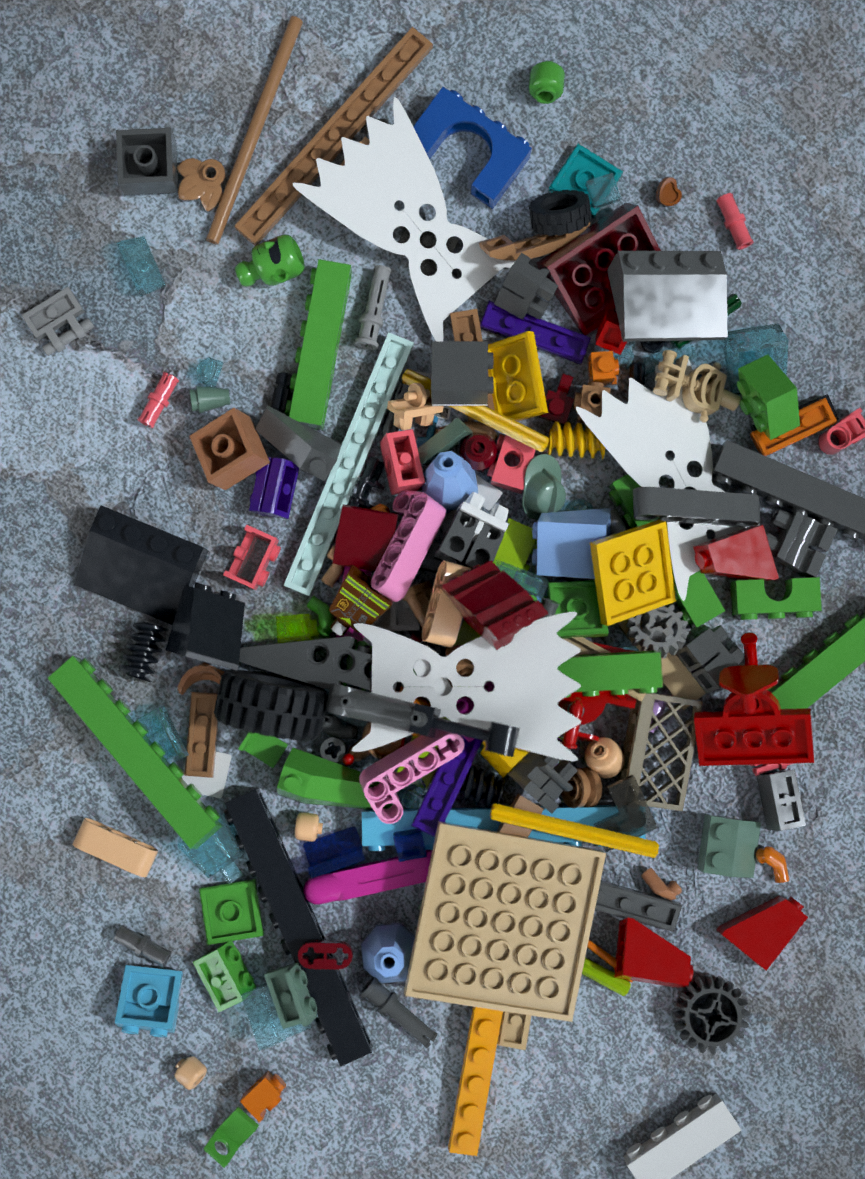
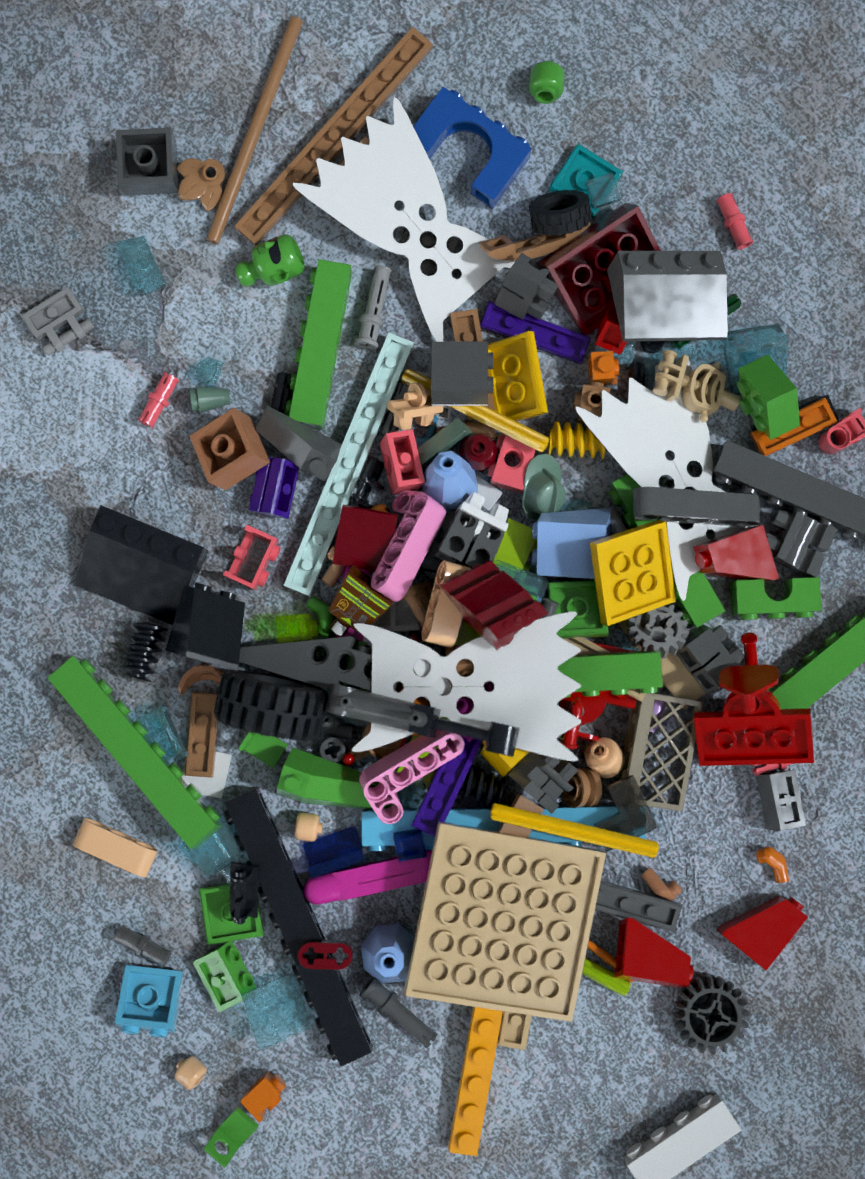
(243, 891): none -> black hinge
(291, 995): sand green bracket -> none
(558, 402): dark red plate -> none
(667, 192): dark orange piece -> none
(728, 846): sand green slope -> none

